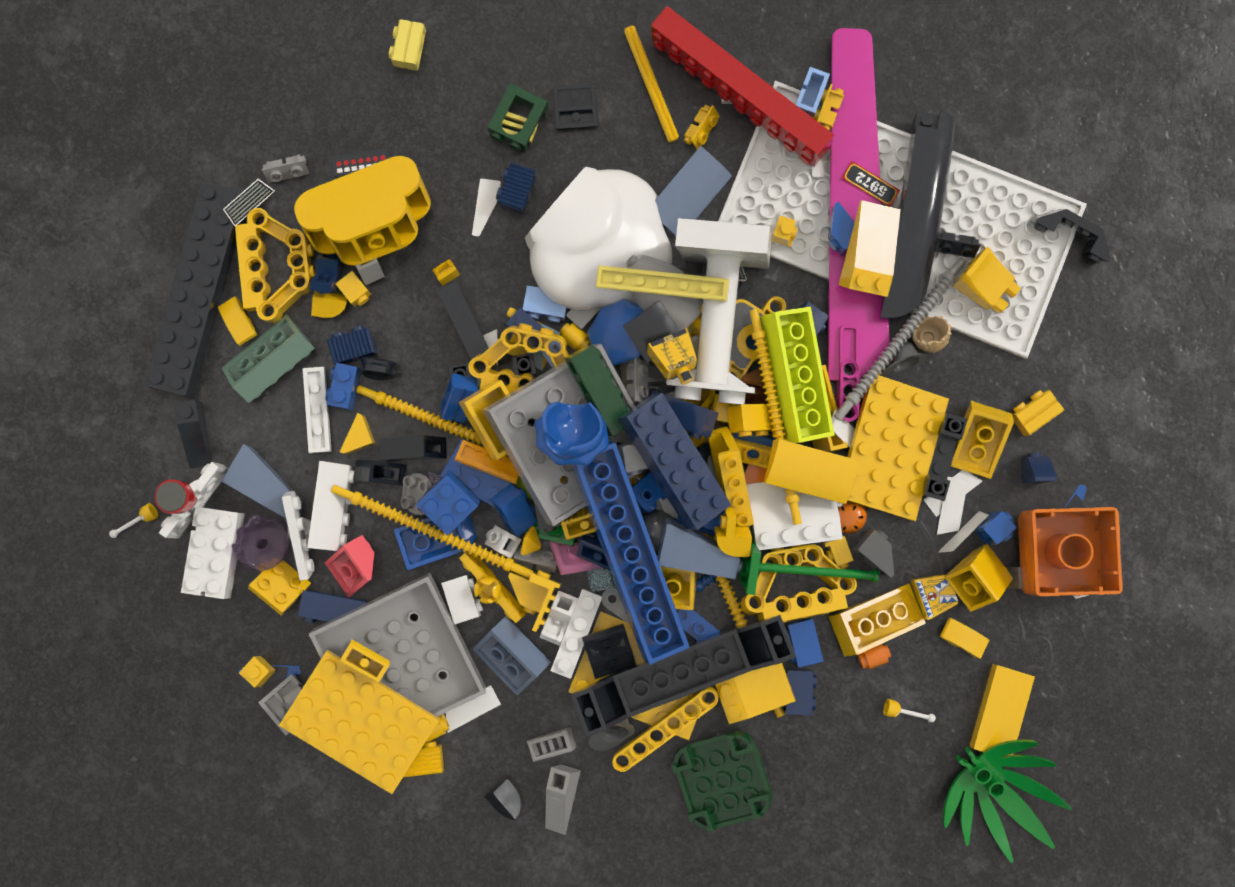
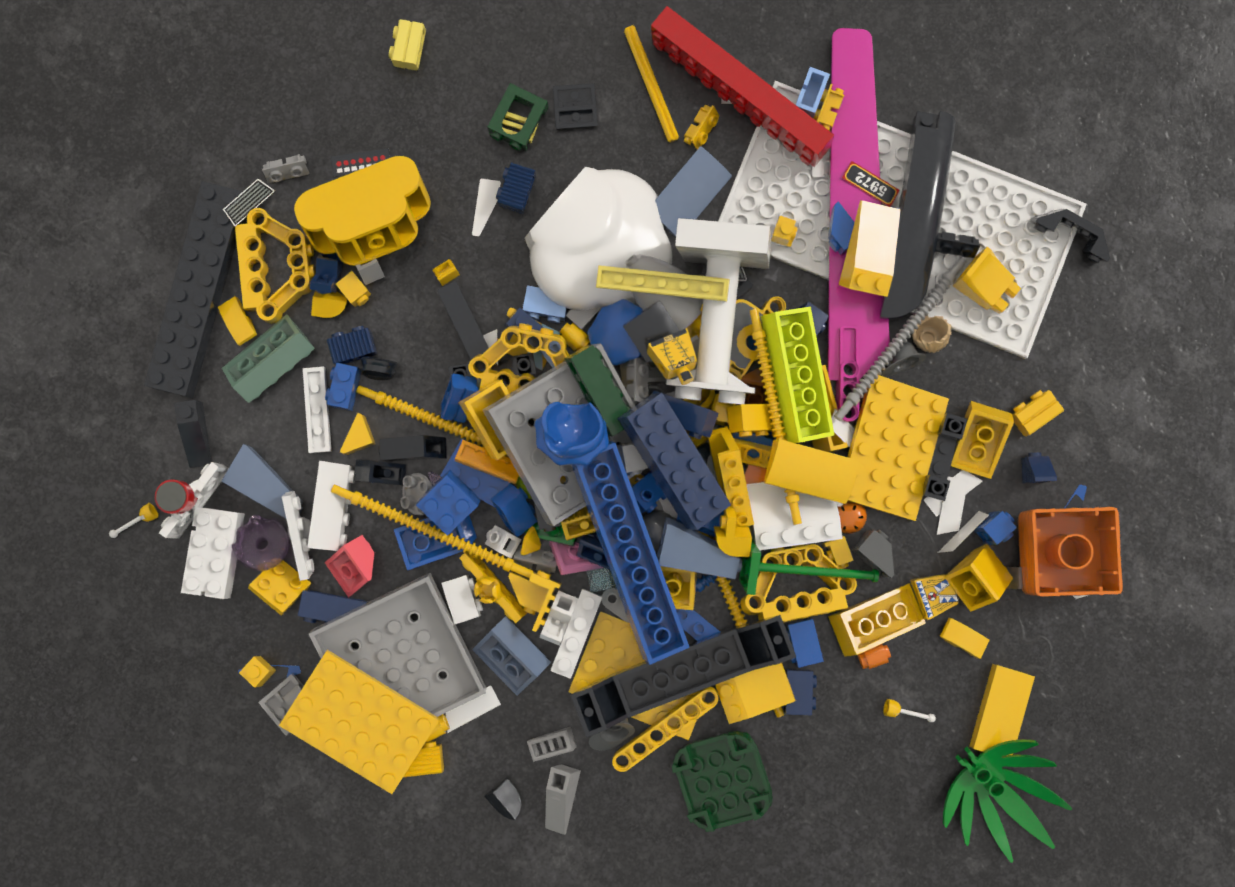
(365, 660): yellow brick -> none
(609, 651): black slope -> none

